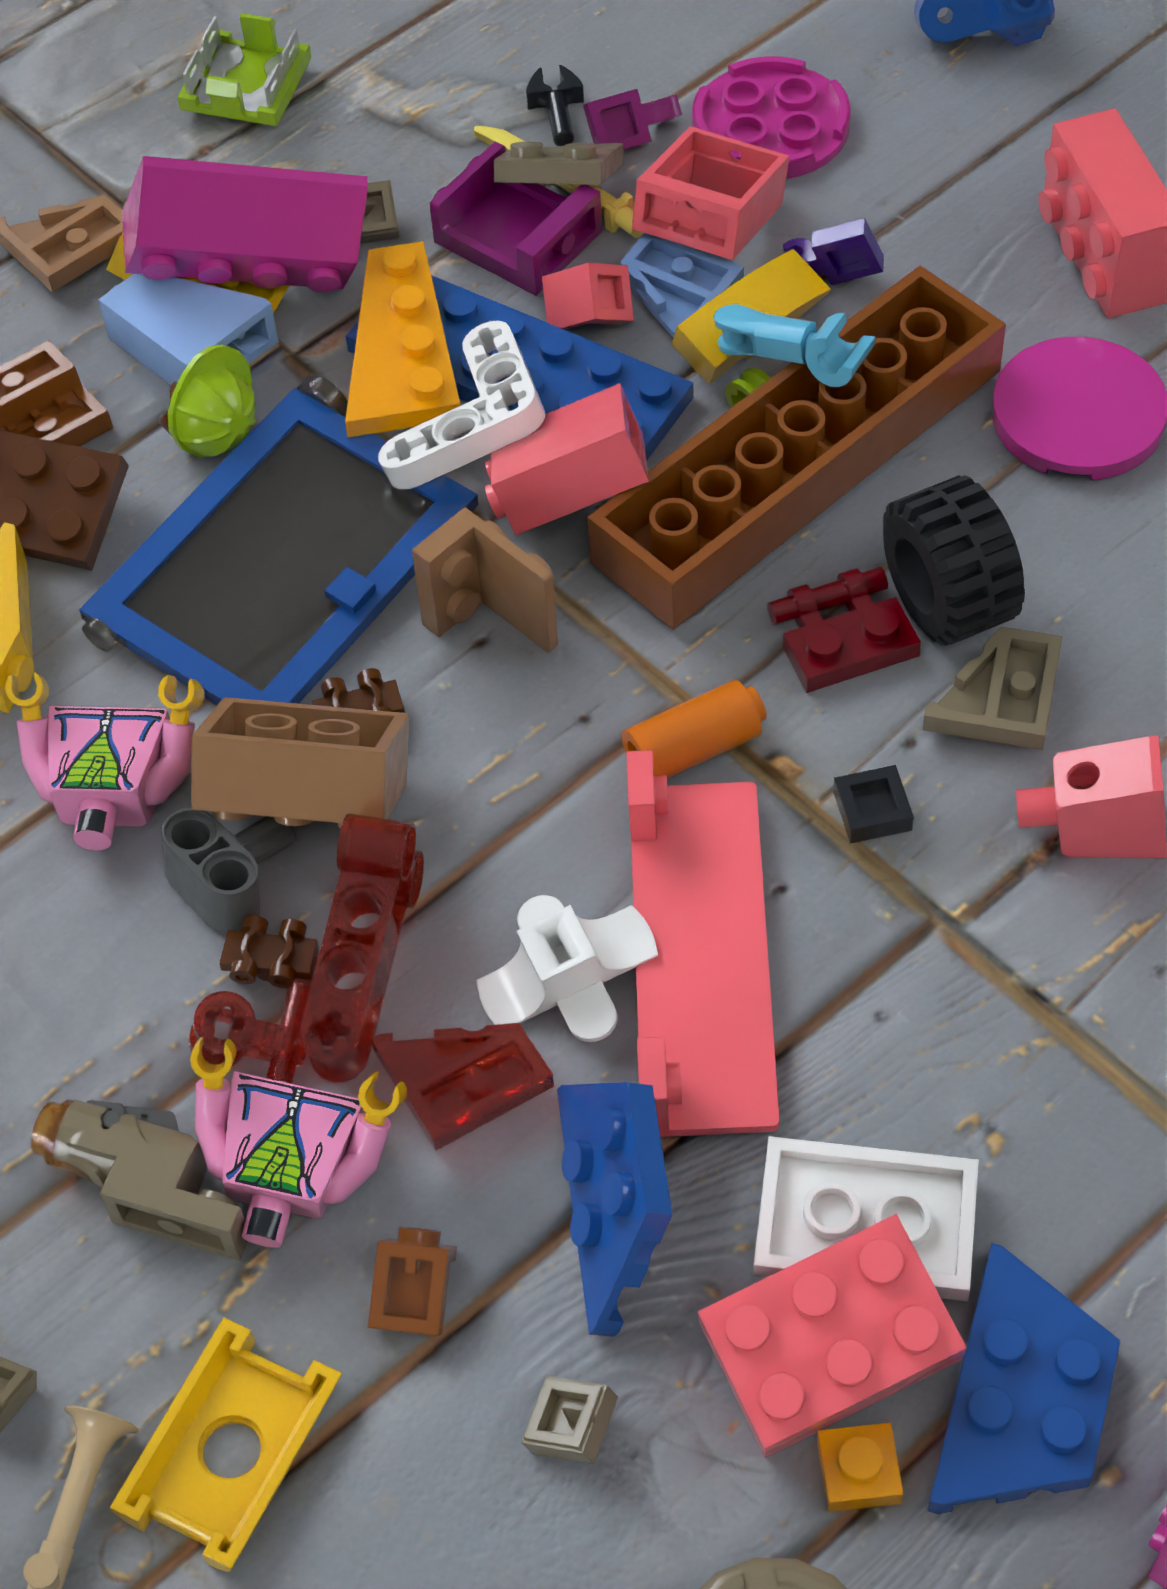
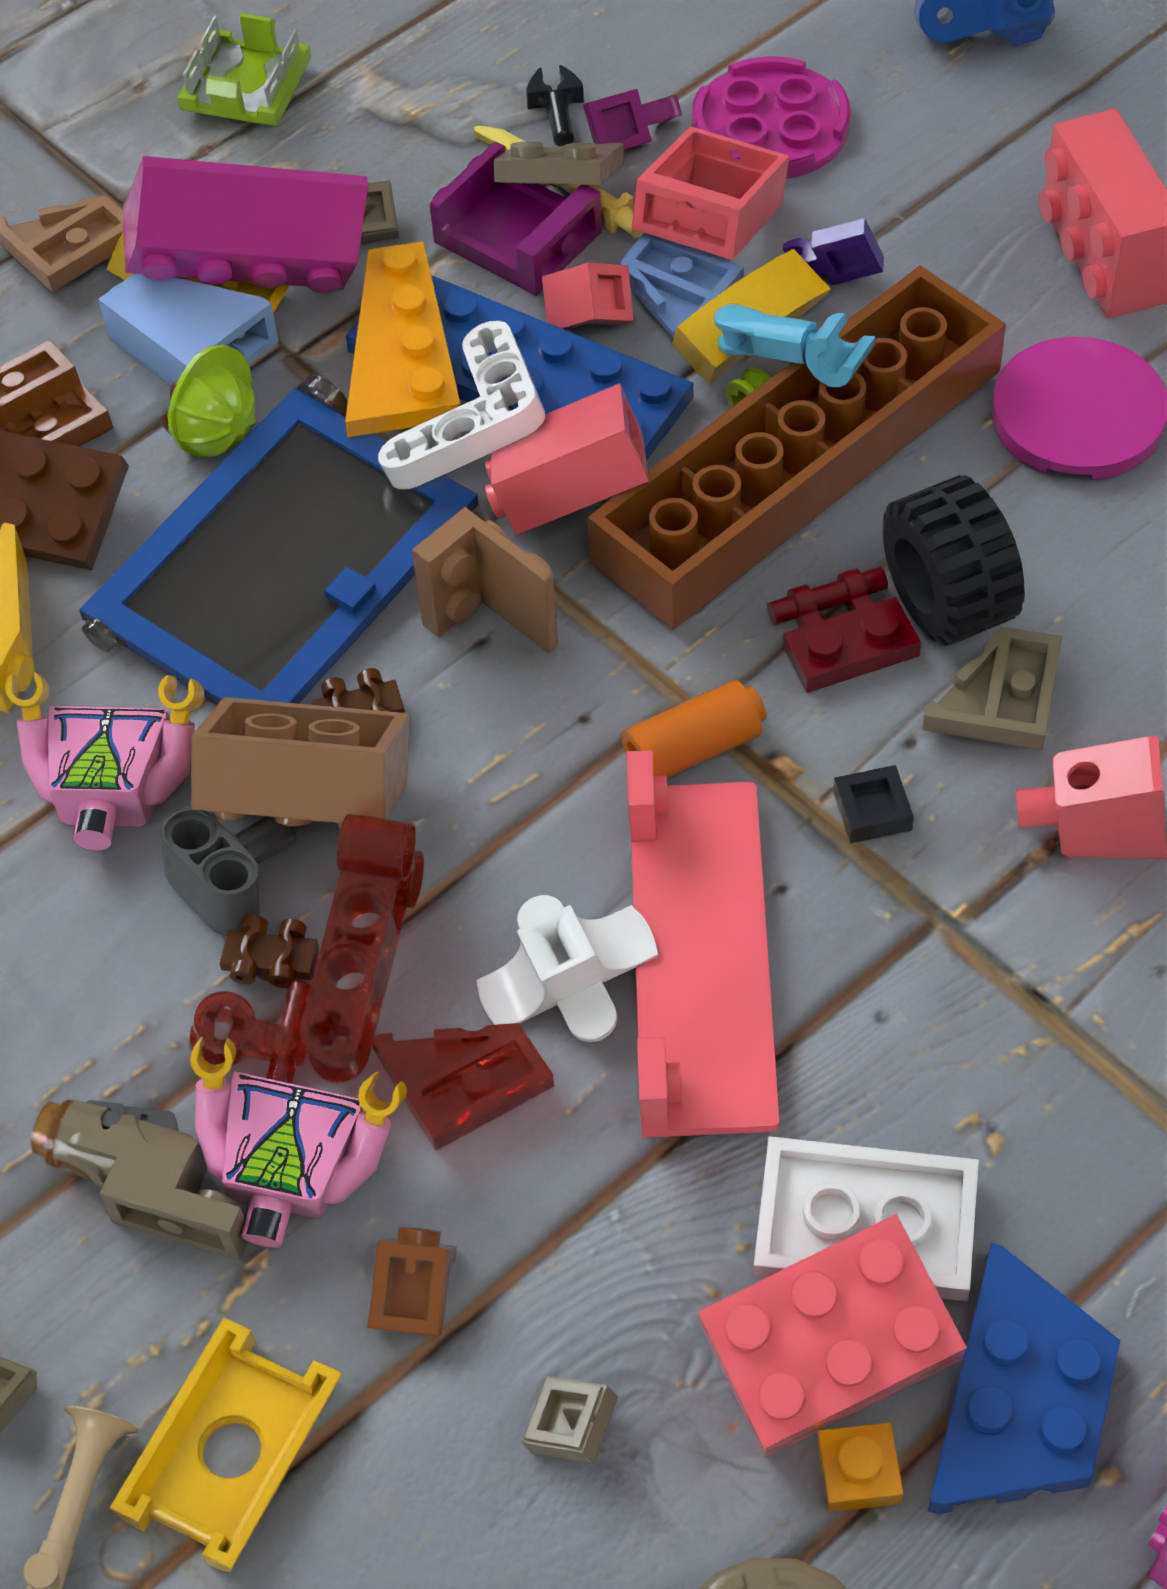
(615, 1190): blue wing -> none

